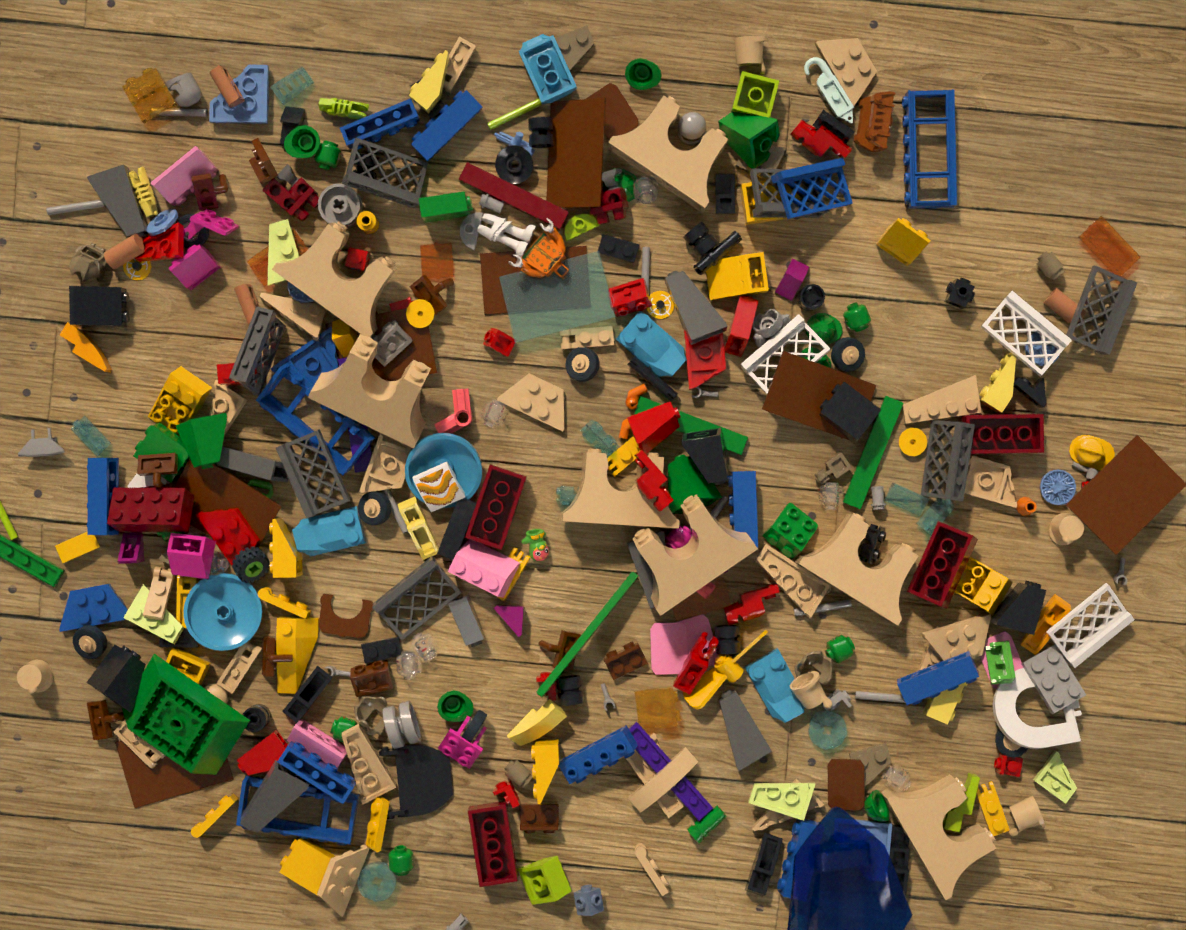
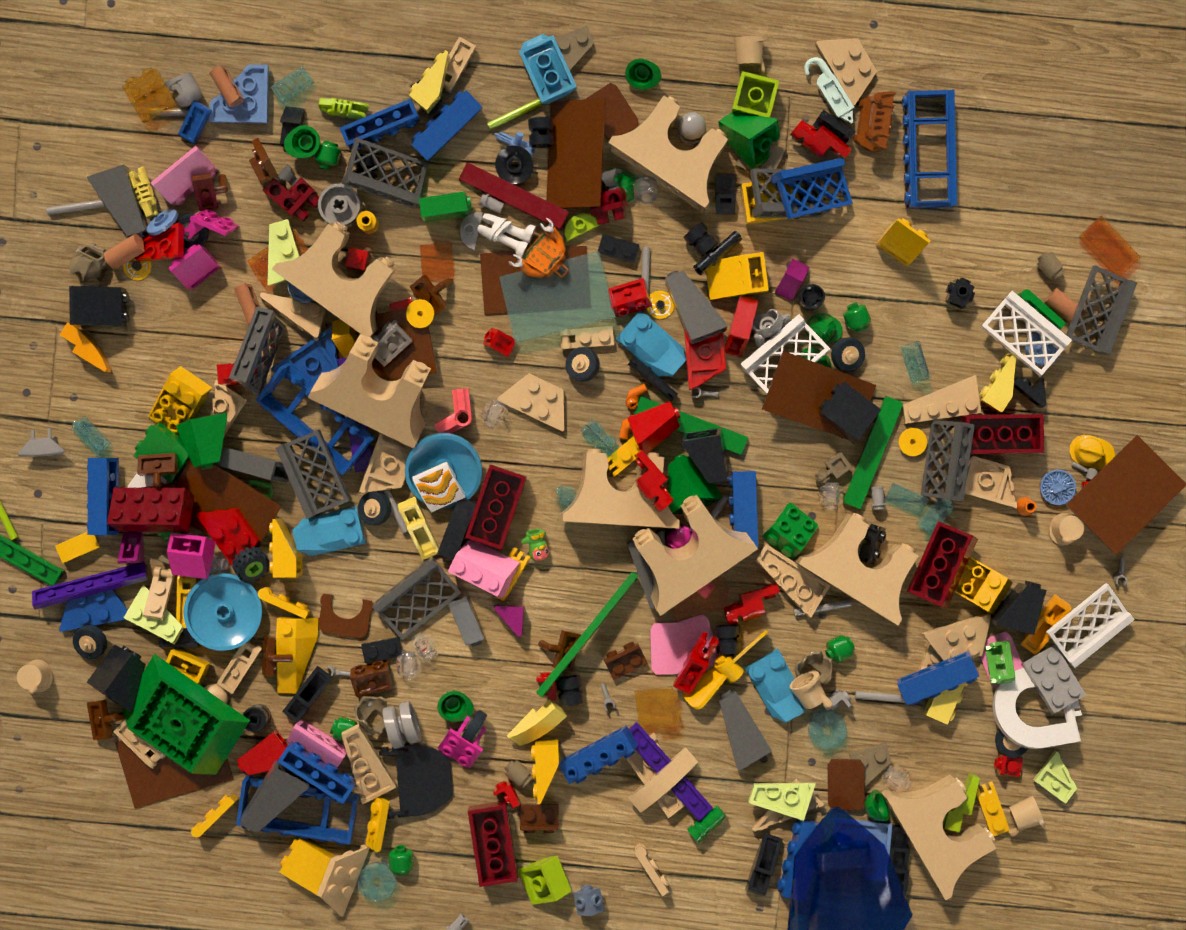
(89, 585): none -> dark purple tile
(195, 122): none -> blue plate
(915, 362): none -> clear light blue plate
(1042, 308): none -> green plate

